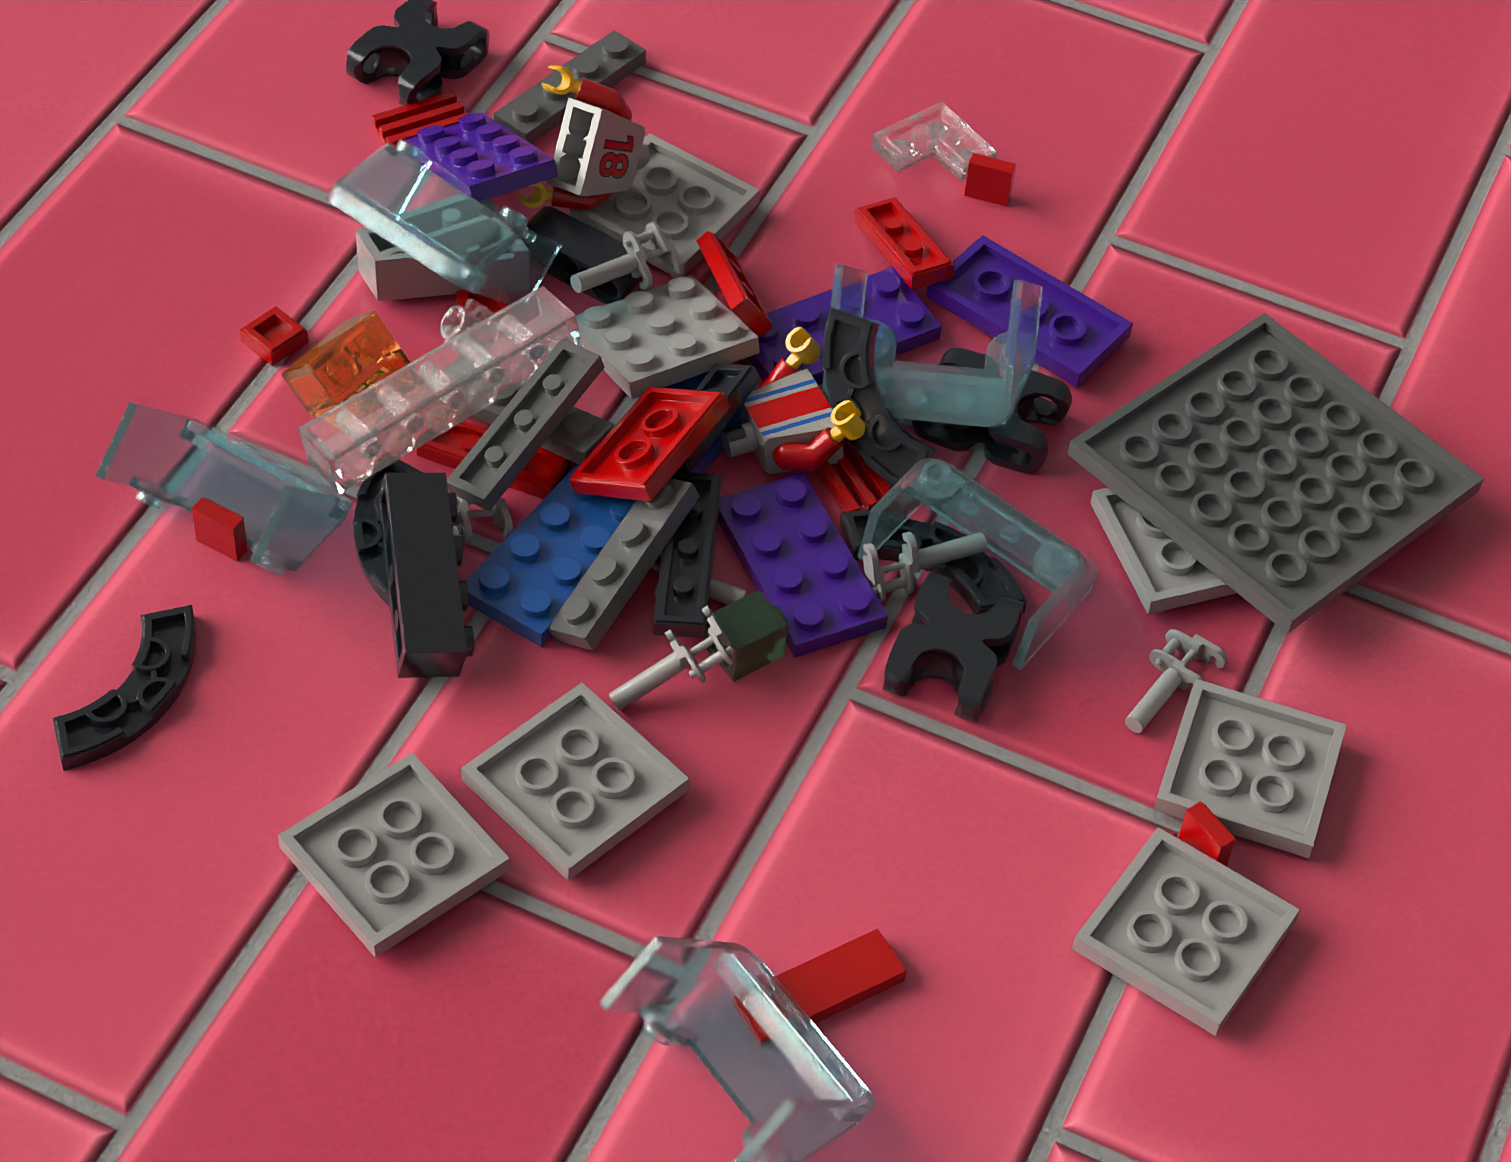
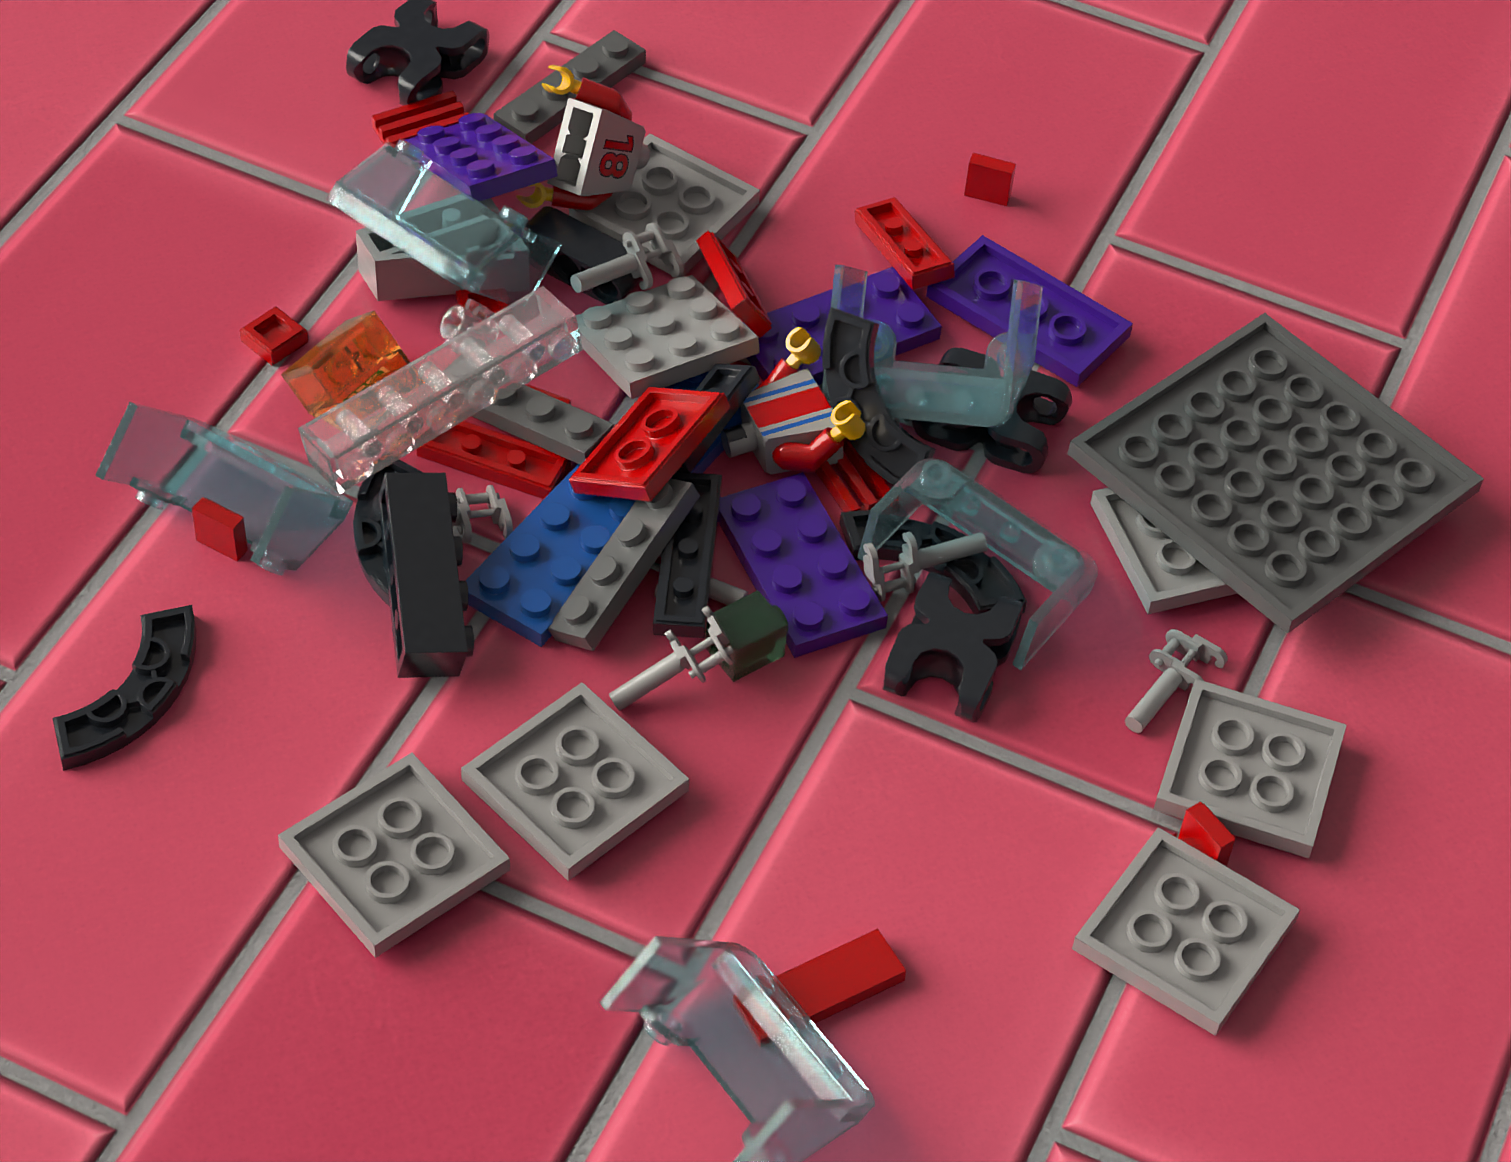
(525, 424): dark grey plate -> none
(931, 133): clear plate -> none

